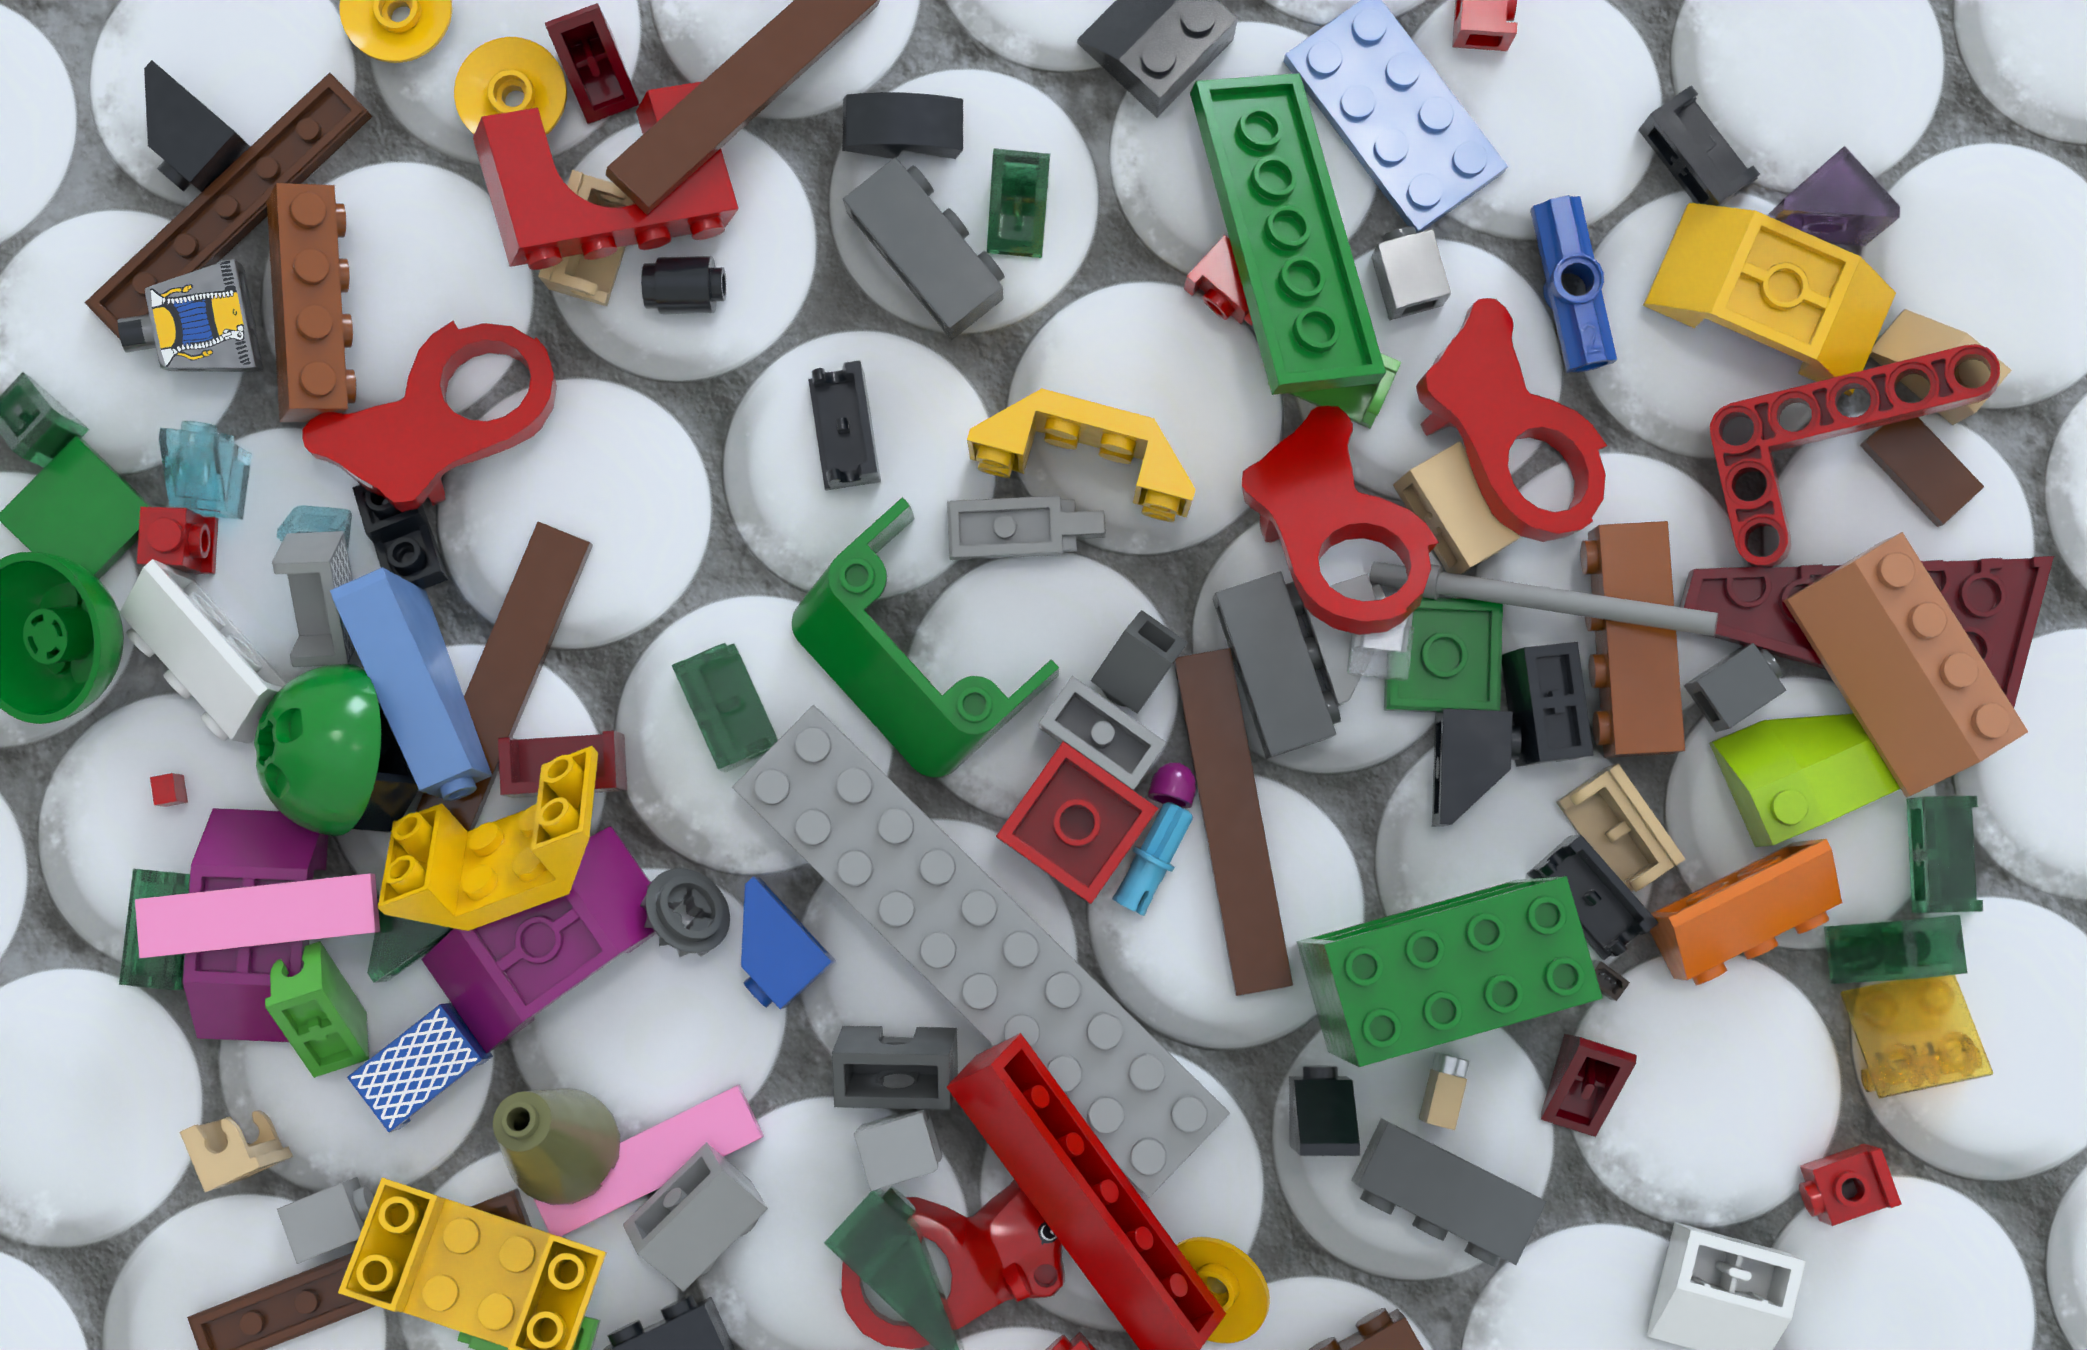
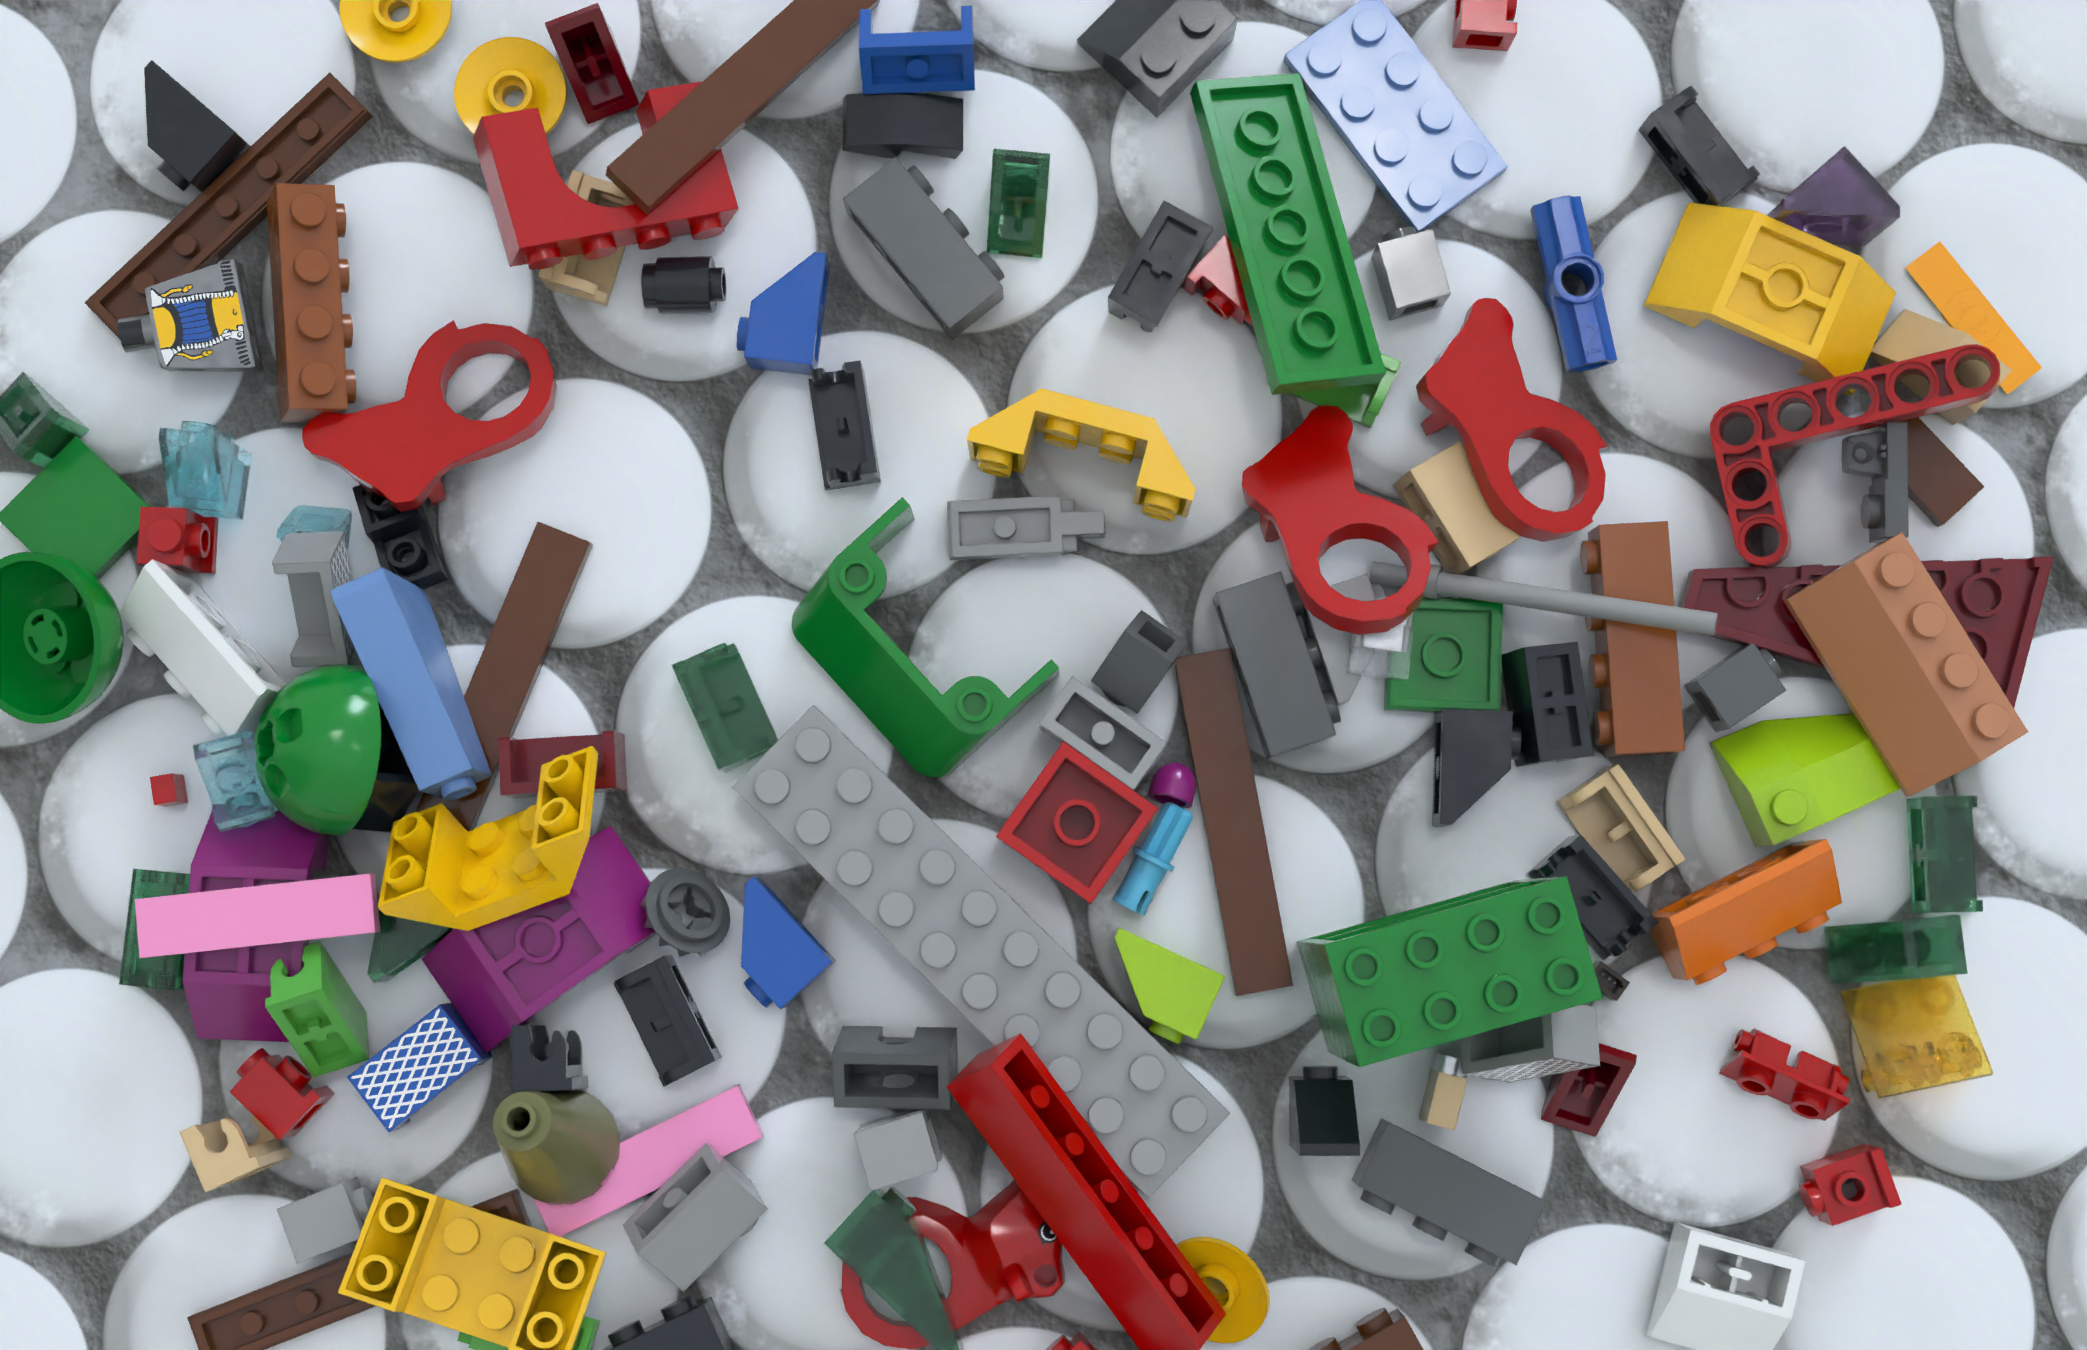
(232, 781): none -> clear light blue bracket
(279, 1093): none -> red brick
(546, 1064): none -> black hinge
(667, 1019): none -> black hinge
(788, 320): none -> blue slope
(917, 59): none -> blue panel
(1158, 266): none -> black hinge
(1168, 986): none -> lime slope
(1534, 1047): none -> light grey panel
(1810, 1087): none -> red hinge
(1885, 459): none -> dark grey hinge
(1969, 311): none -> light orange piece

